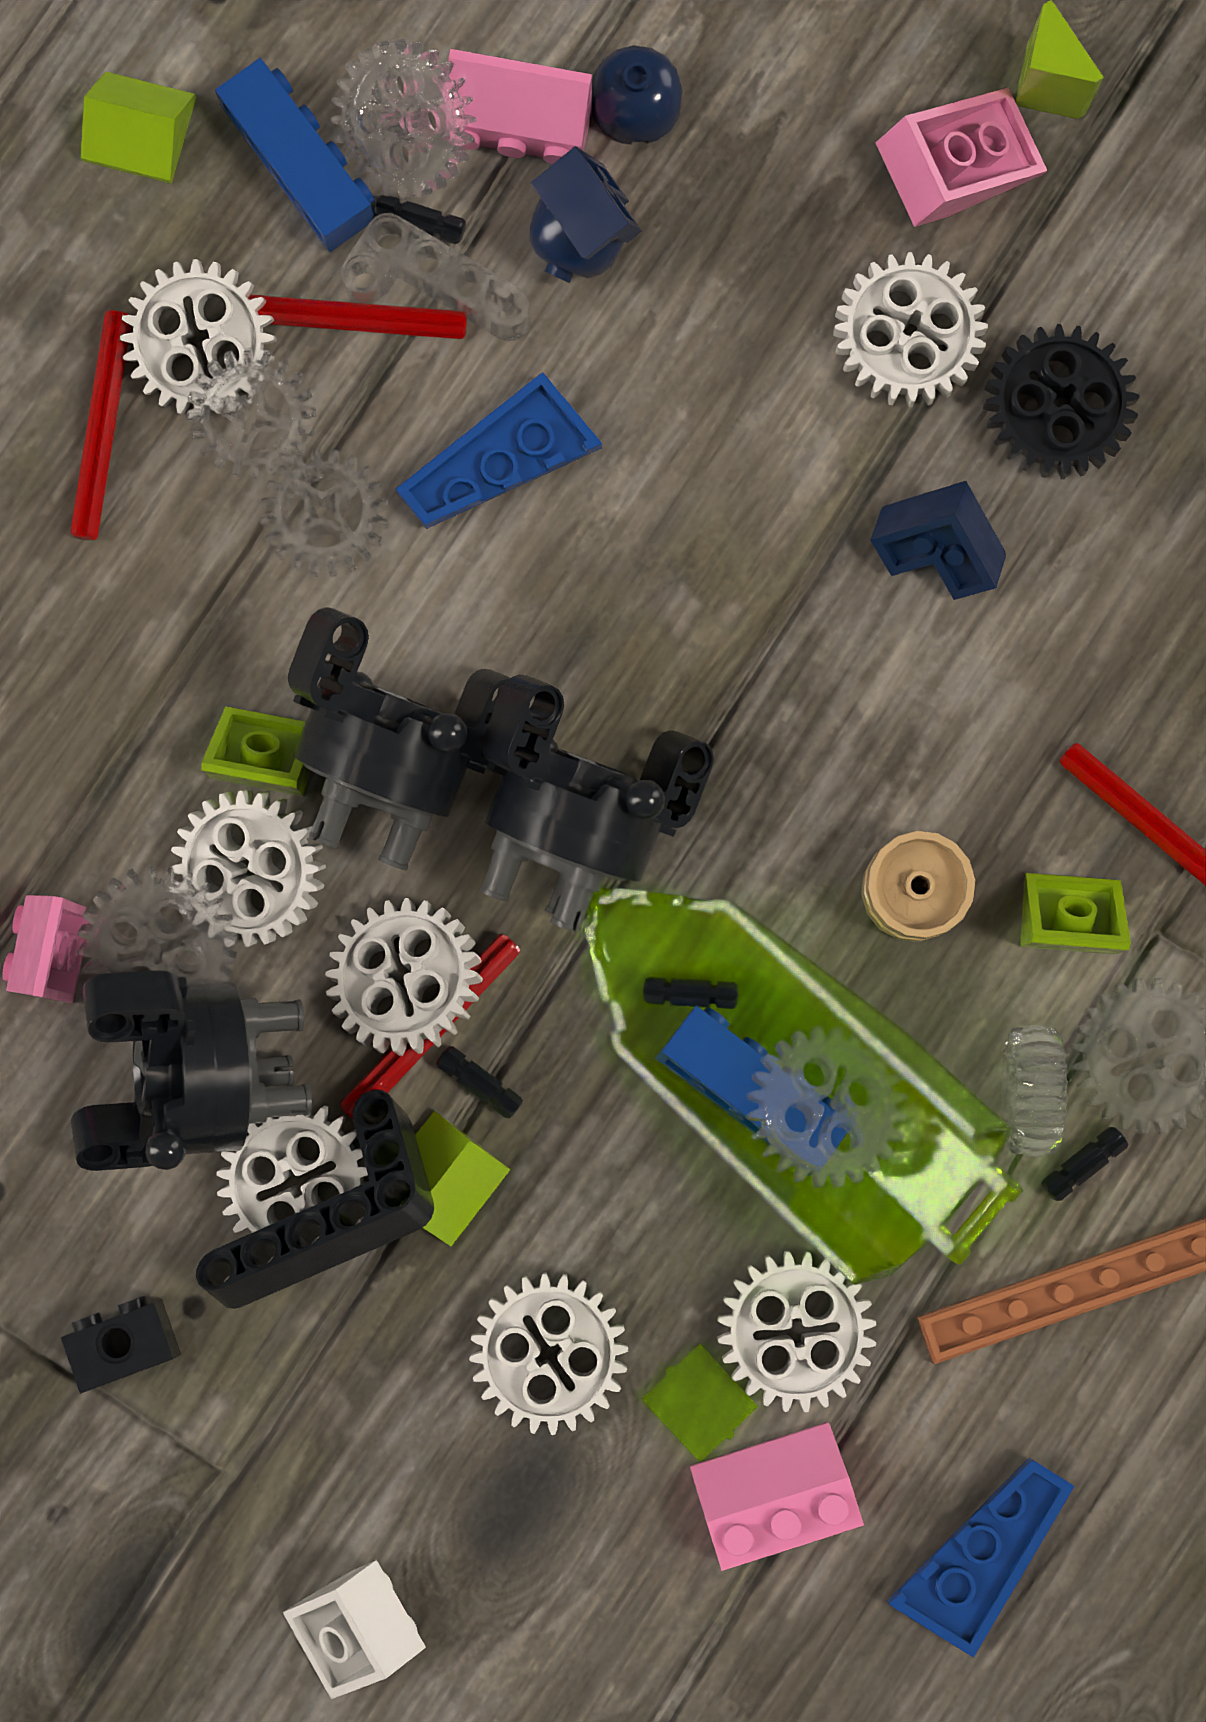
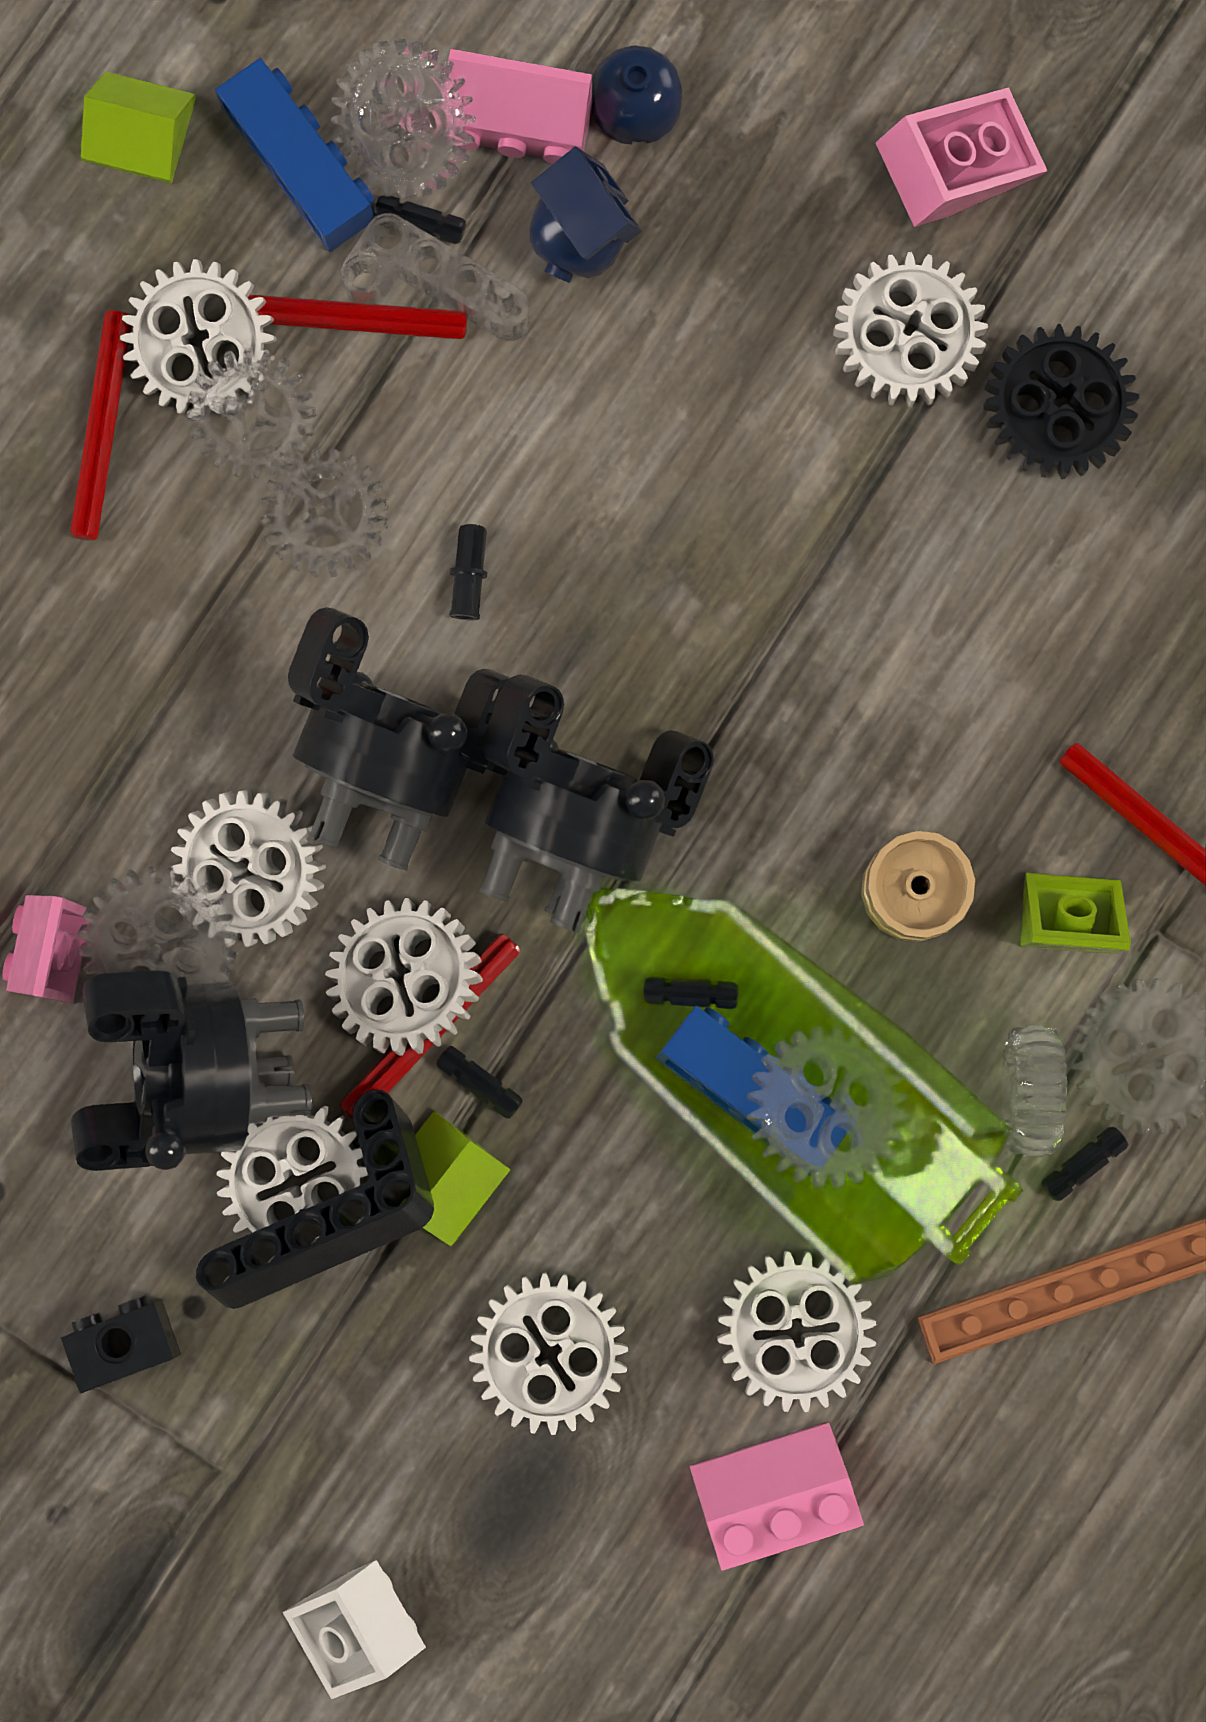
(256, 752): lime slope -> none
(468, 572): none -> black axle
(505, 450): blue wing -> none
(699, 1402): clear neon green piece -> none
(945, 531): dark blue panel -> none
(980, 1564): blue wing -> none
(1056, 69): lime slope -> none

